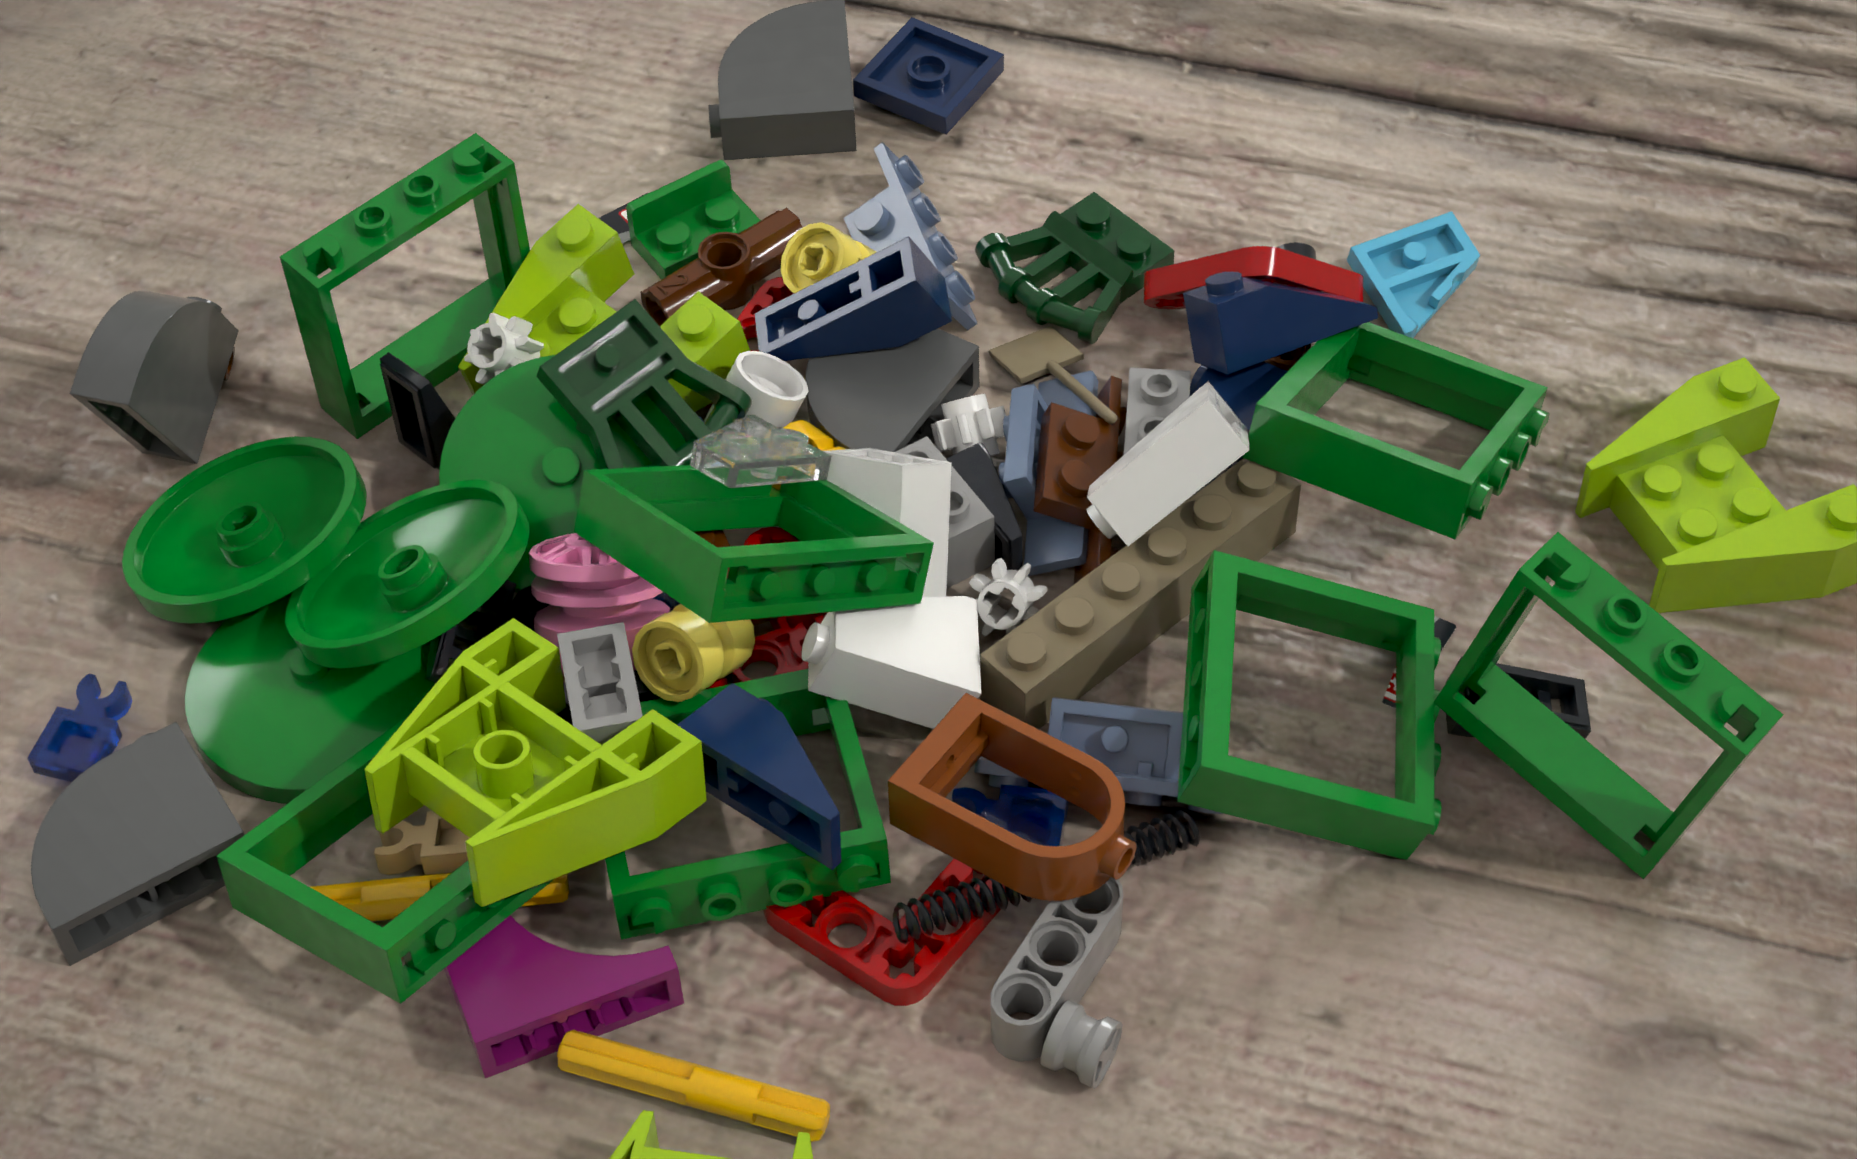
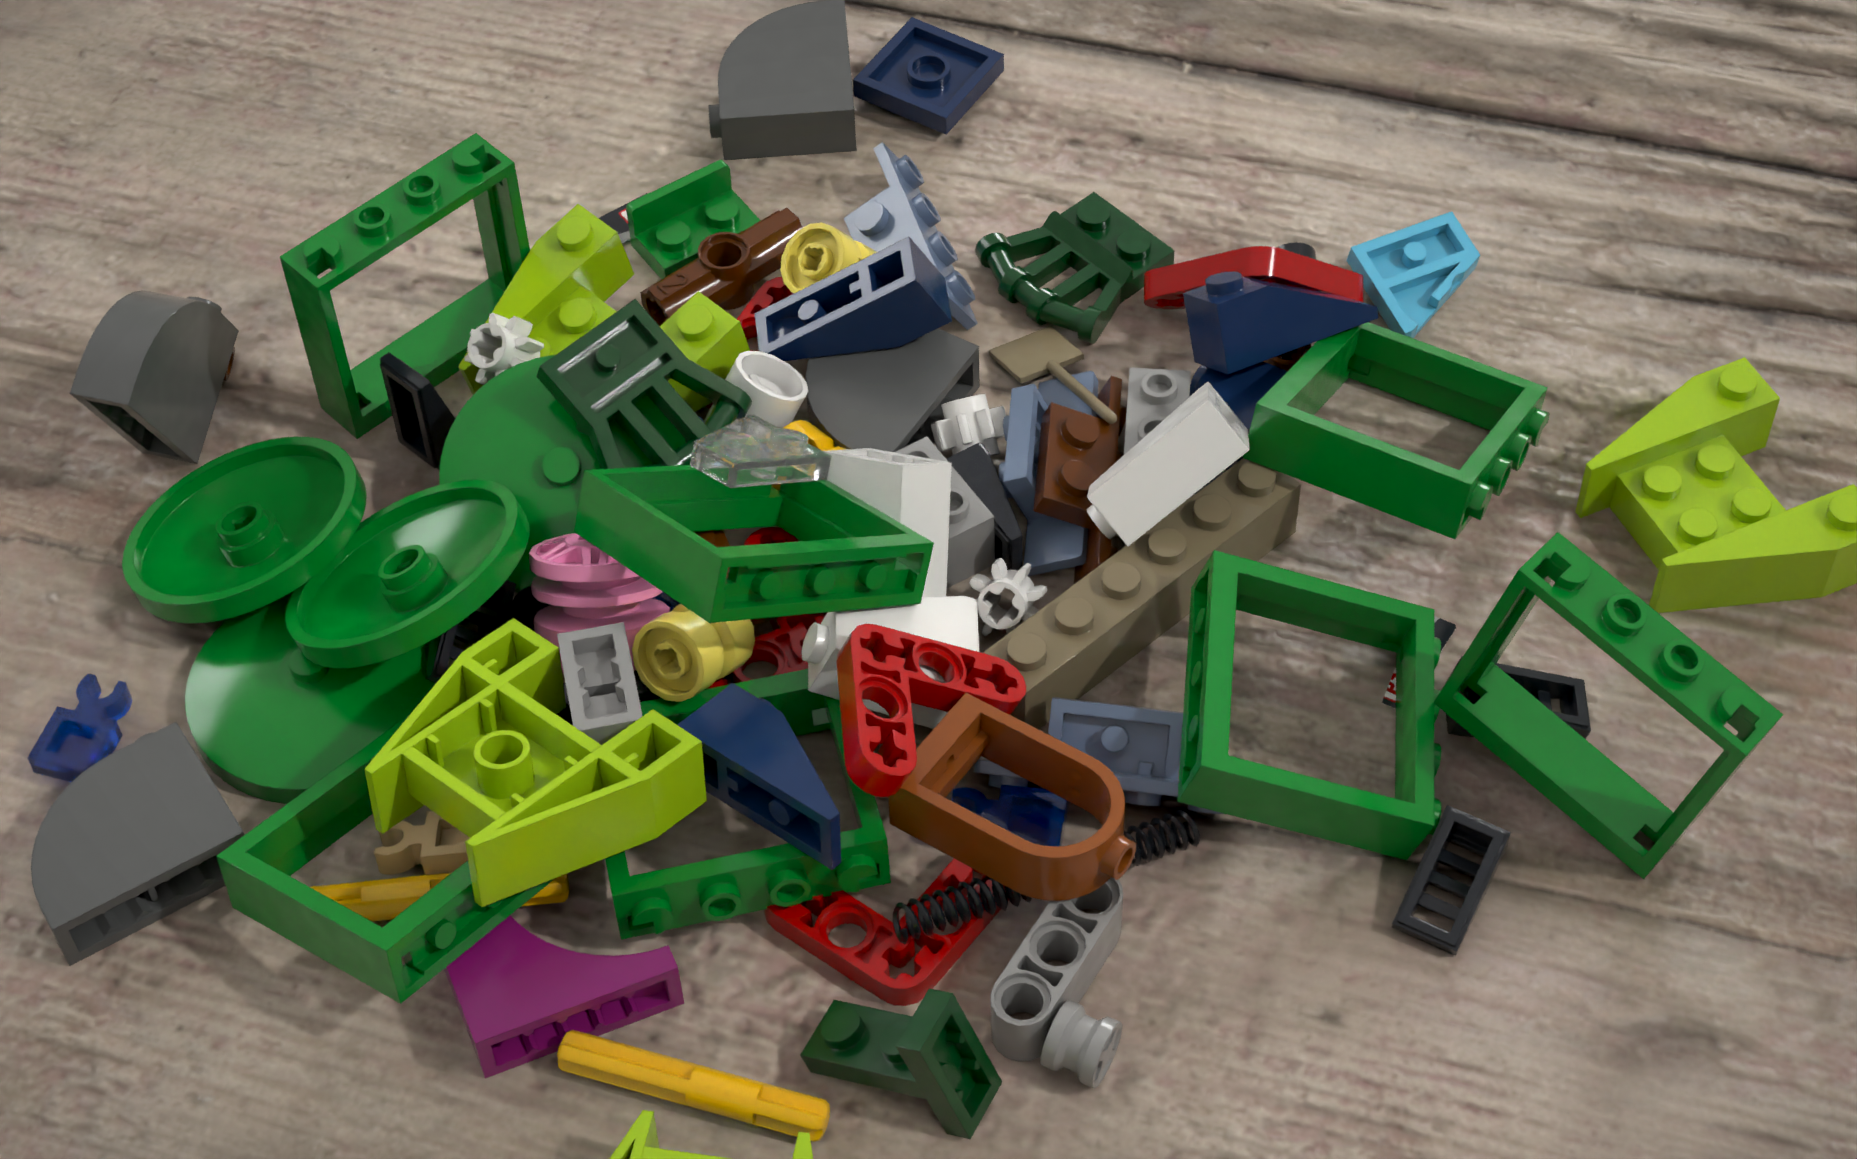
(885, 668): none -> red beam
(917, 1055): none -> dark green bracket
(1474, 836): none -> black slope

